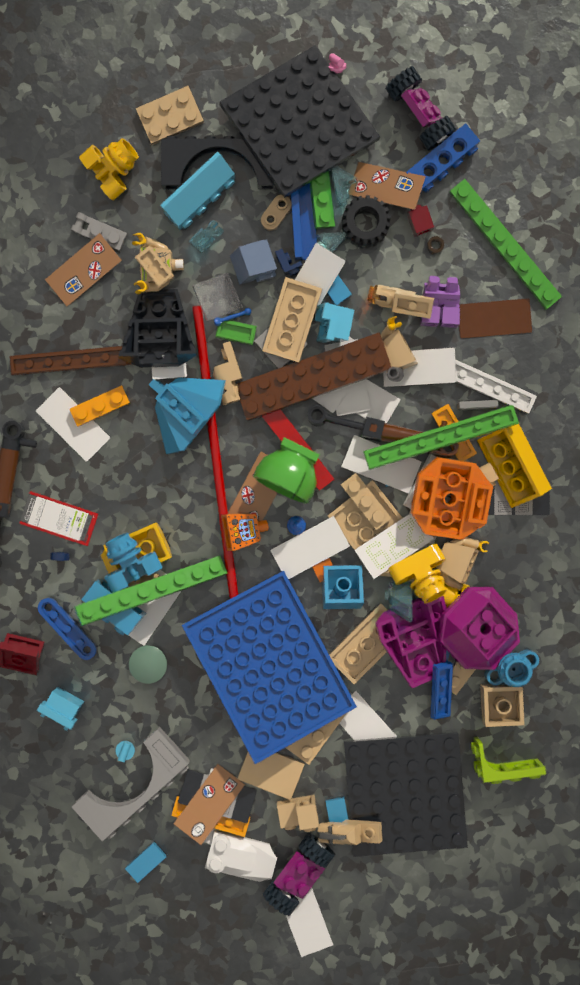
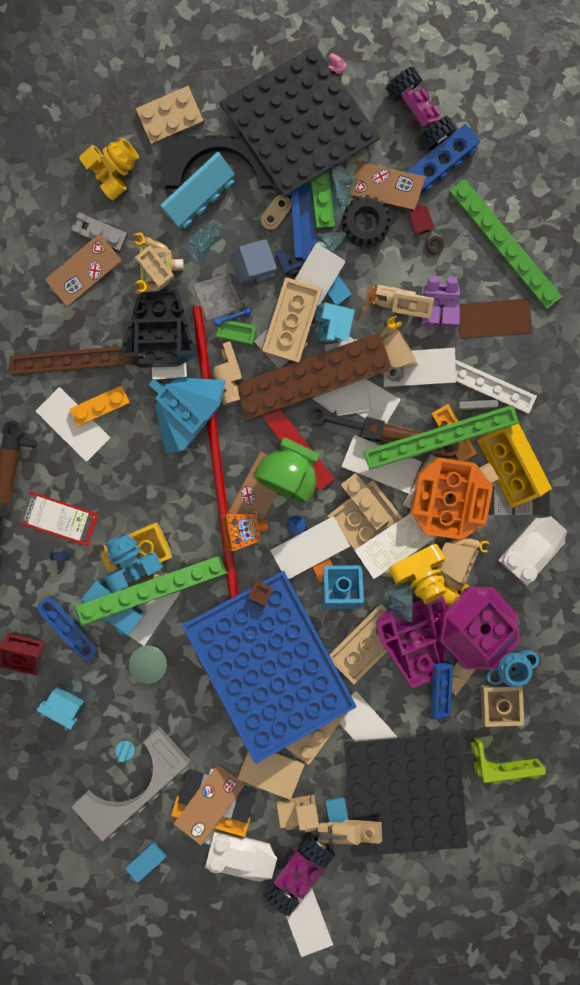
(260, 593): none -> reddish brown plate
(534, 549): none -> white slope

